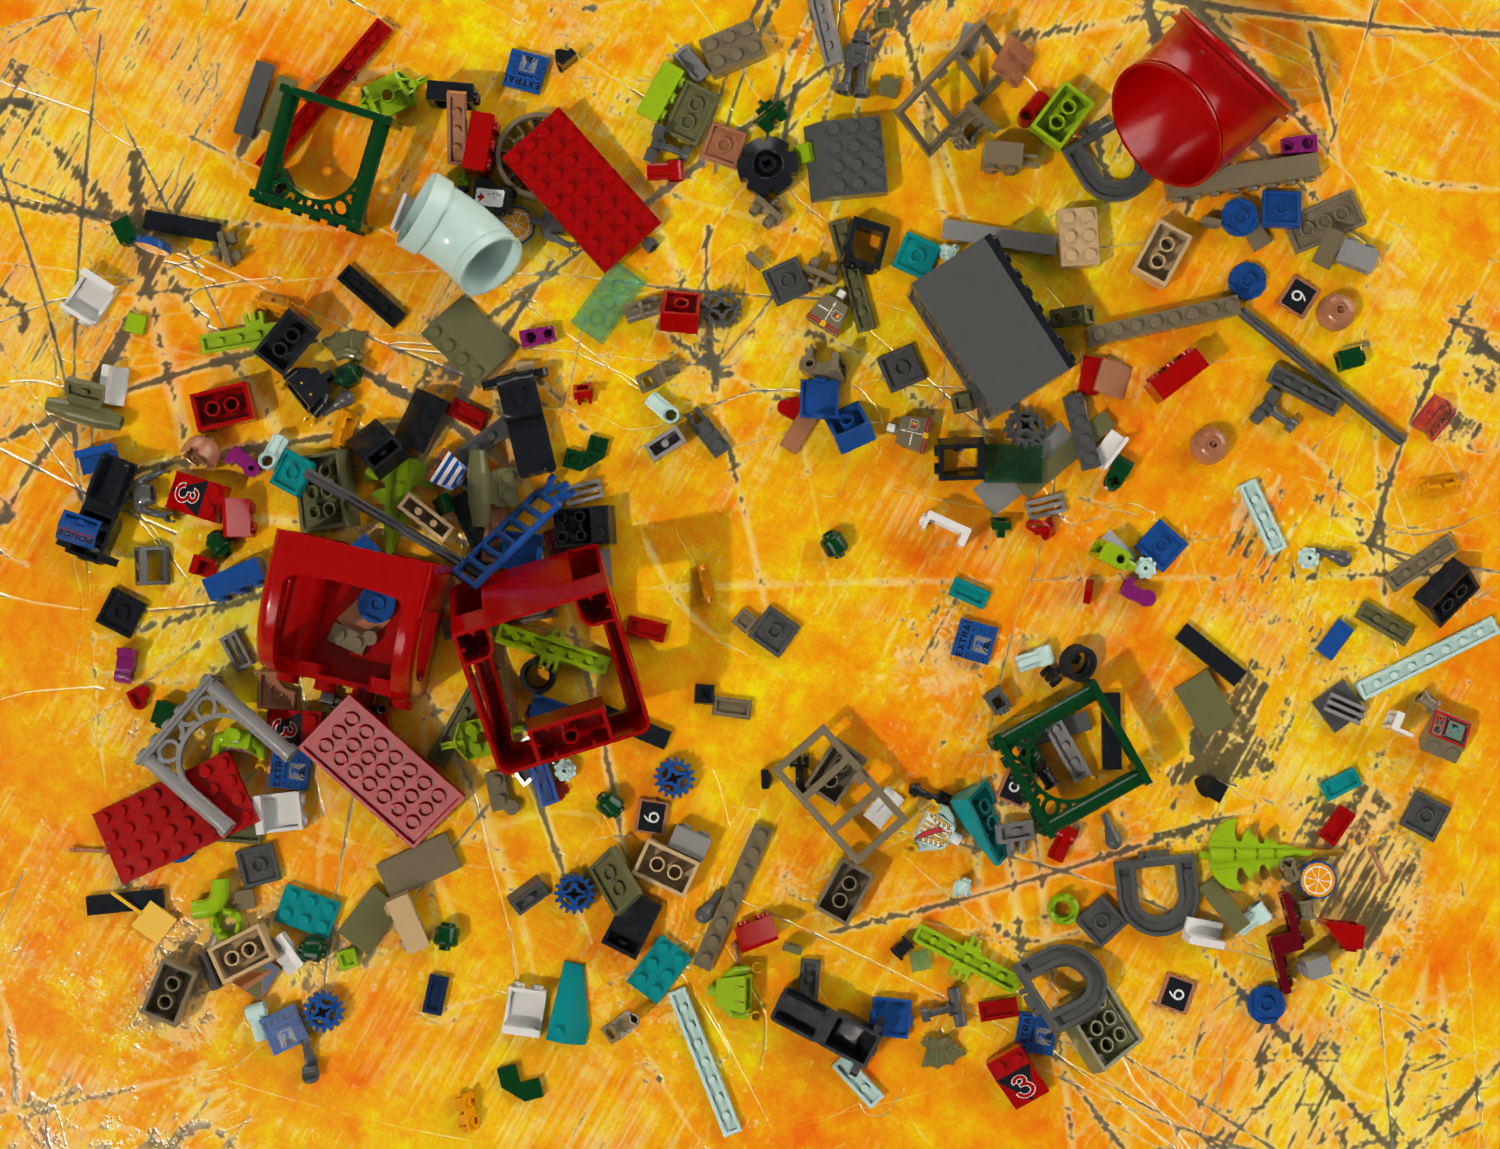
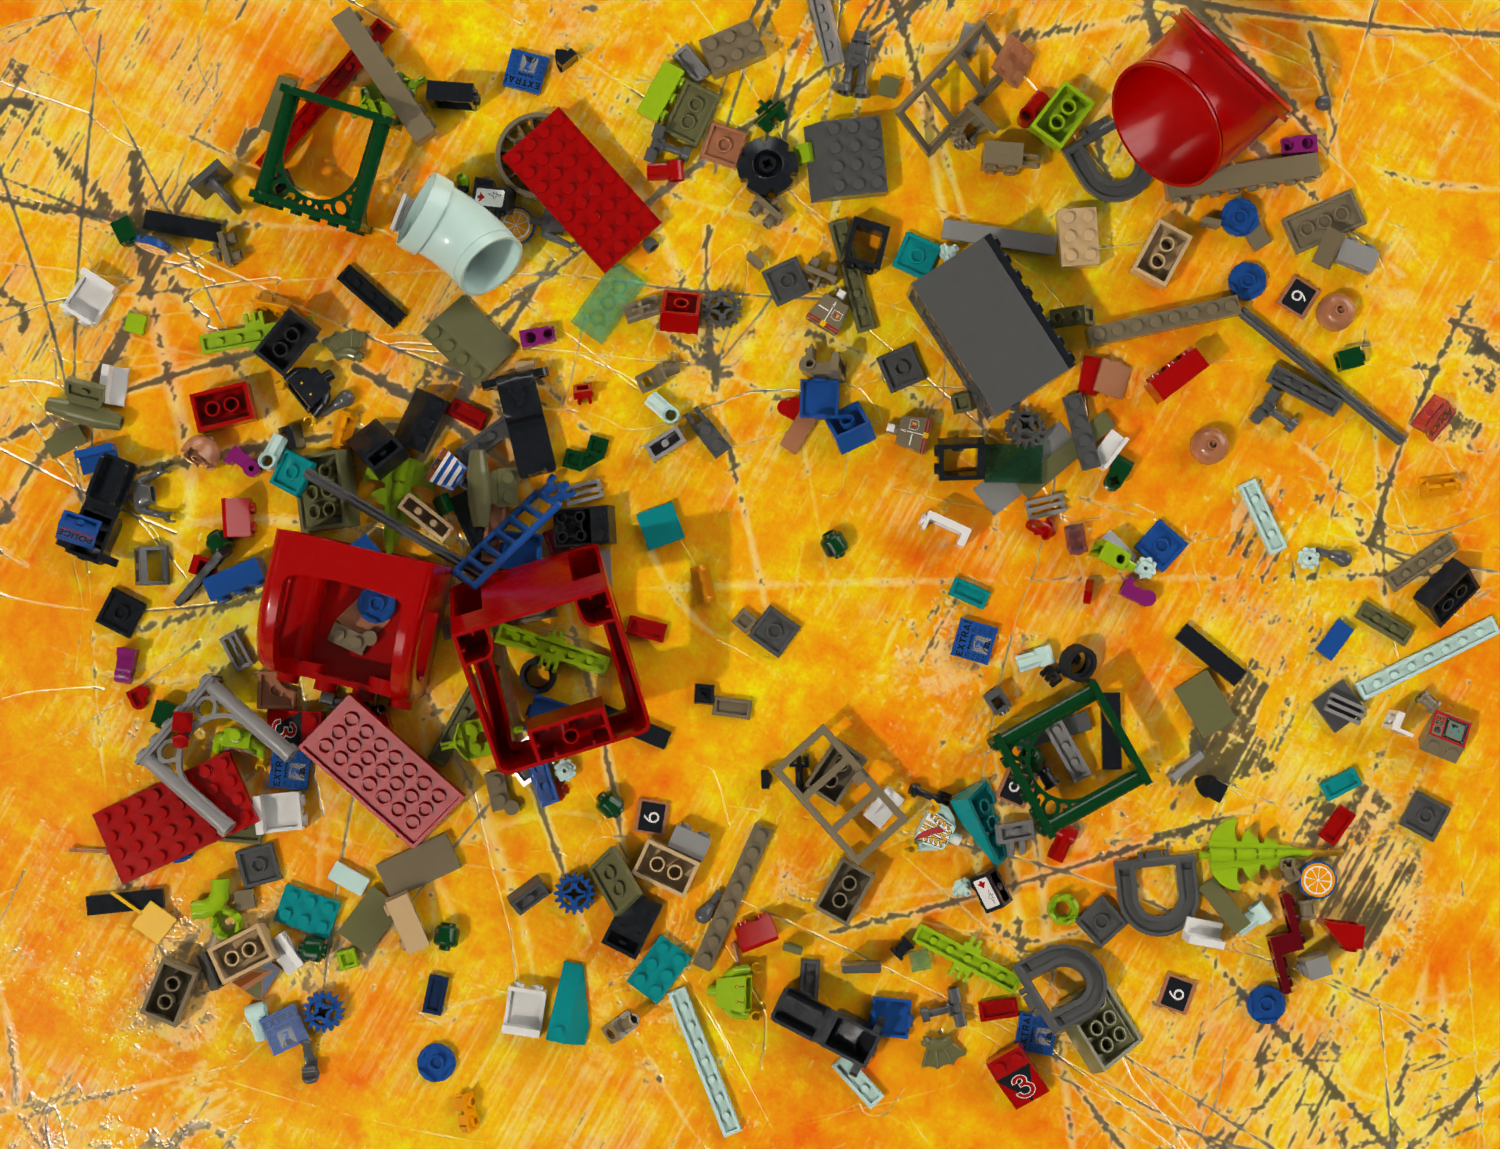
(66, 441): none -> olive tile
(183, 723): none -> red plate
(197, 497): red slope -> none
(205, 572): none -> black tile
(212, 181): none -> dark grey tile
(254, 99): dark grey tile -> none
(294, 436): none -> black tile
(348, 375): dark green head -> none
(349, 878): none -> light aqua tile
(384, 77): none -> dark tan brick
(436, 1062): none -> blue tile
(456, 126): nougat tile -> none
(480, 144): red brick -> none
(511, 1082): dark green tile -> none
(660, 526): none -> teal tile
(671, 769): blue gear -> none
(861, 966): none -> dark grey tile
(883, 18): olive tile -> none
(991, 889): none -> brick
(1000, 524): dark green tile -> none
(1075, 539): none -> bracket
(1112, 837): dark grey piece -> none
(1186, 765): none -> light grey tile
(1281, 209): blue tile -> none
(1322, 103): none -> dark grey hinge
(1384, 879): nougat hinge -> none

